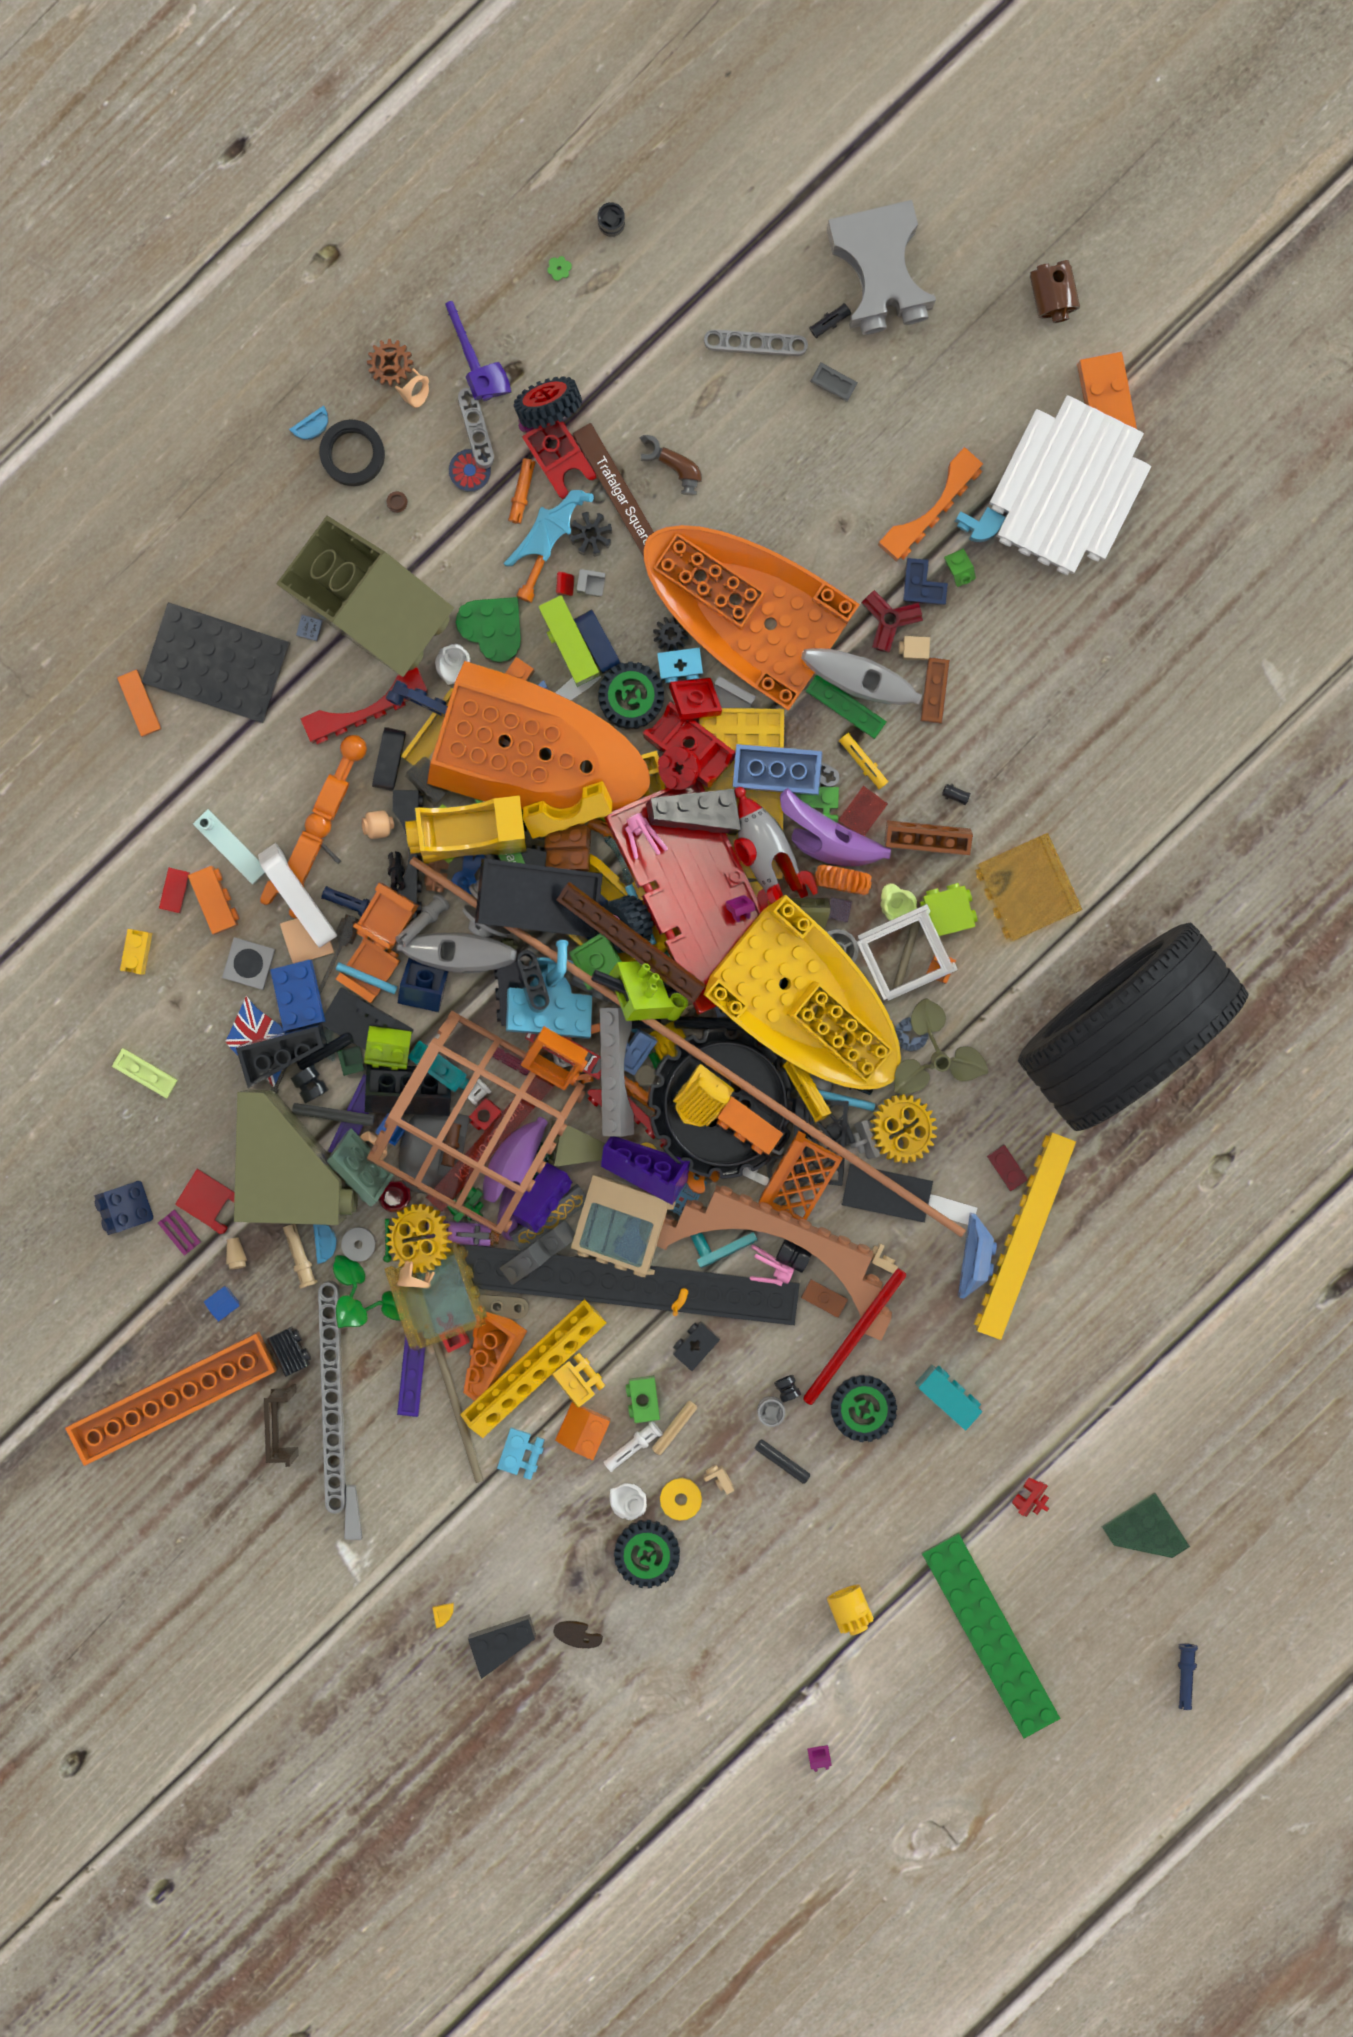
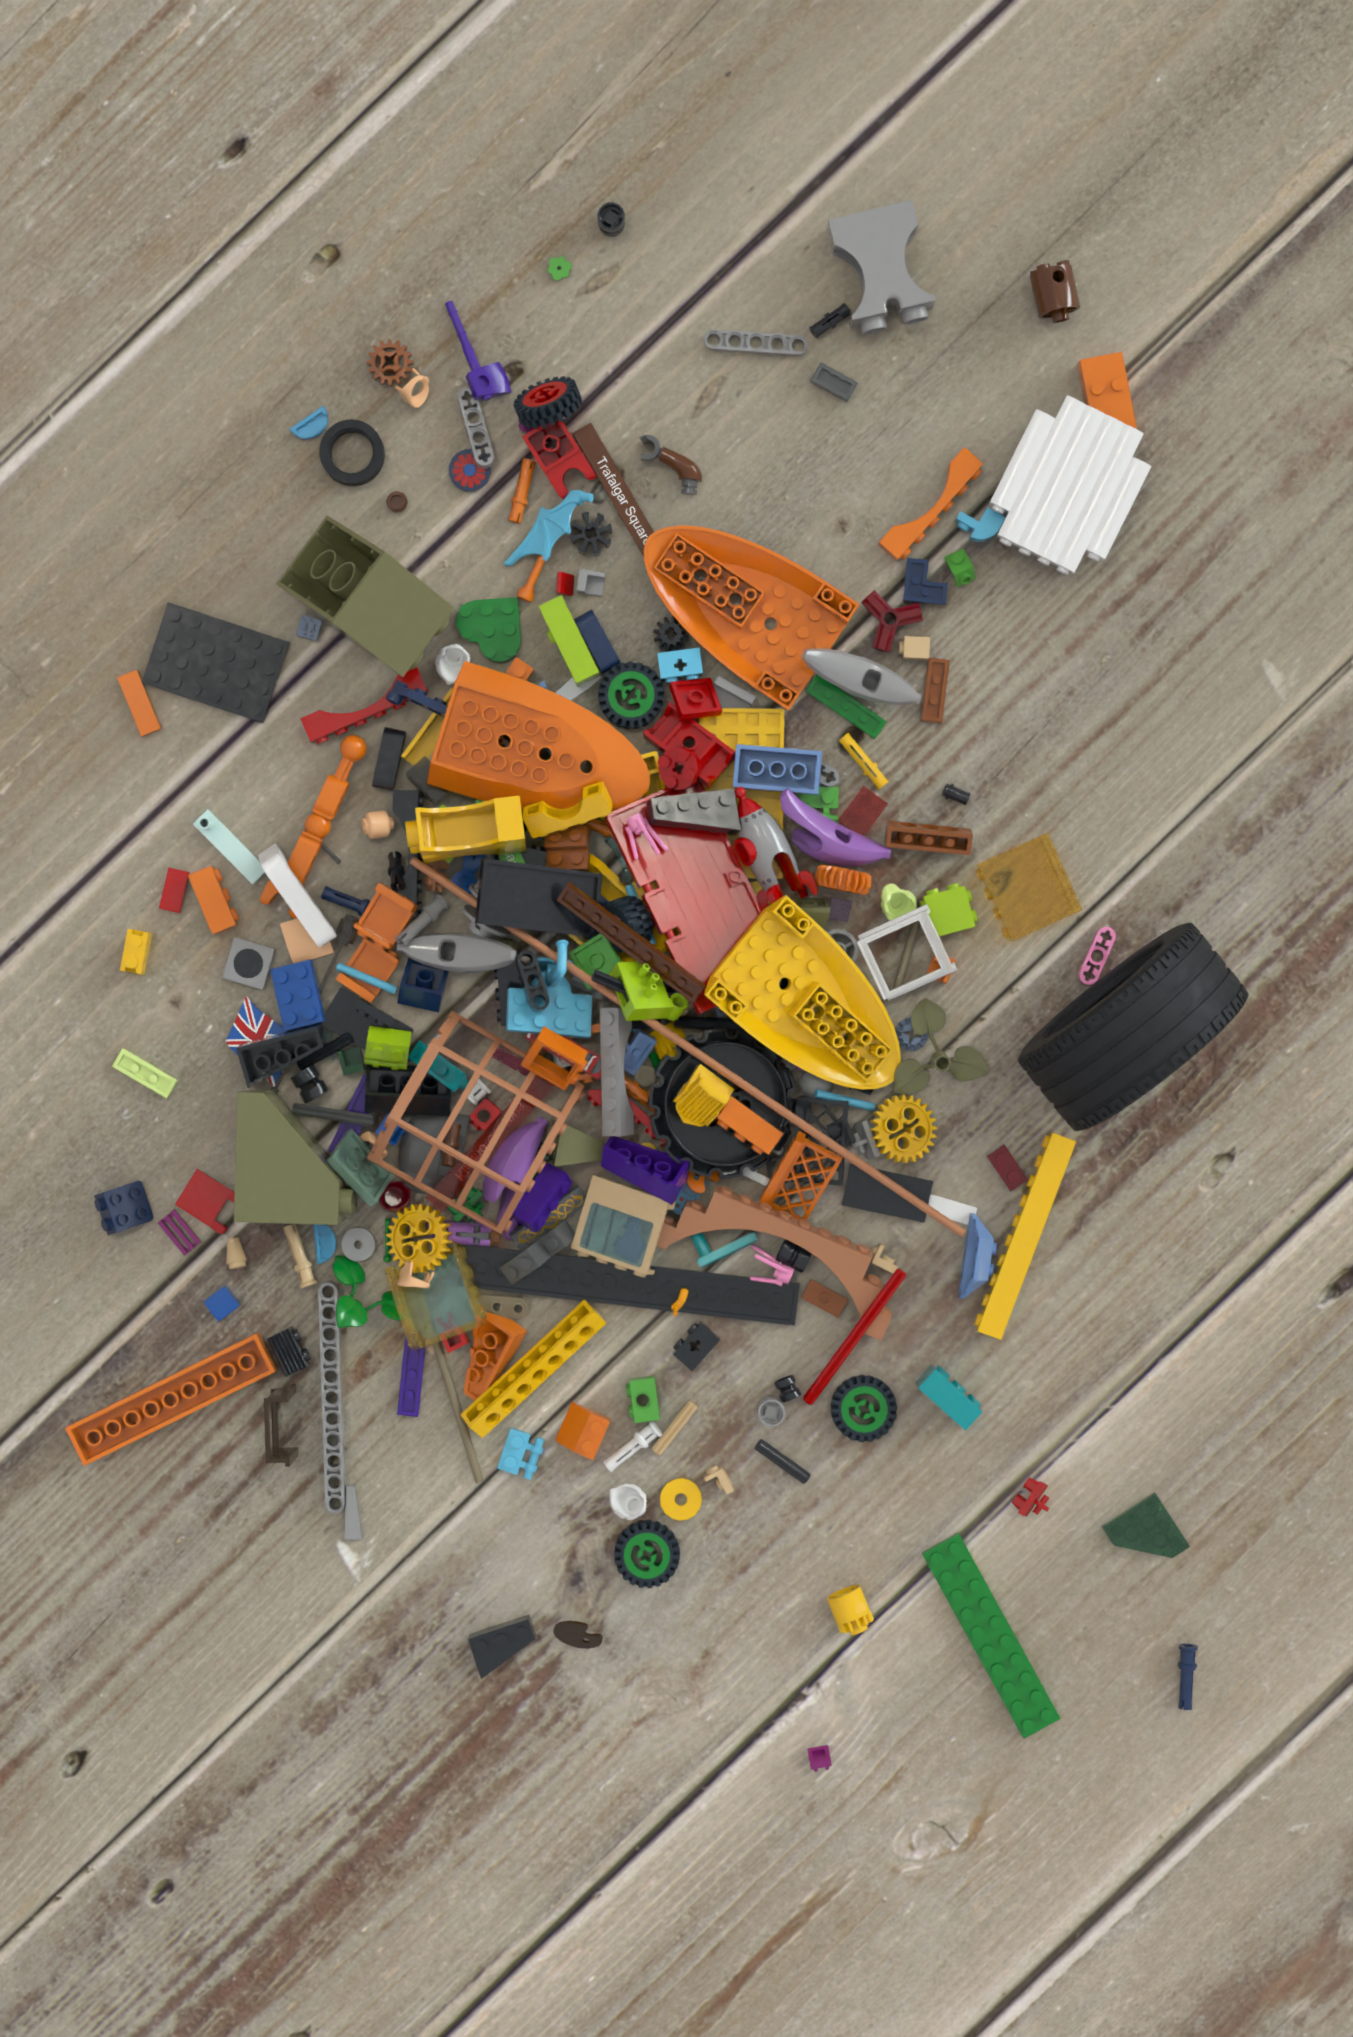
(442, 1614): yellow tile -> none
(574, 1384): yellow plate -> none
(740, 906): magenta tile -> none
(808, 1091): yellow piece -> none
(1097, 938): none -> bright pink beam

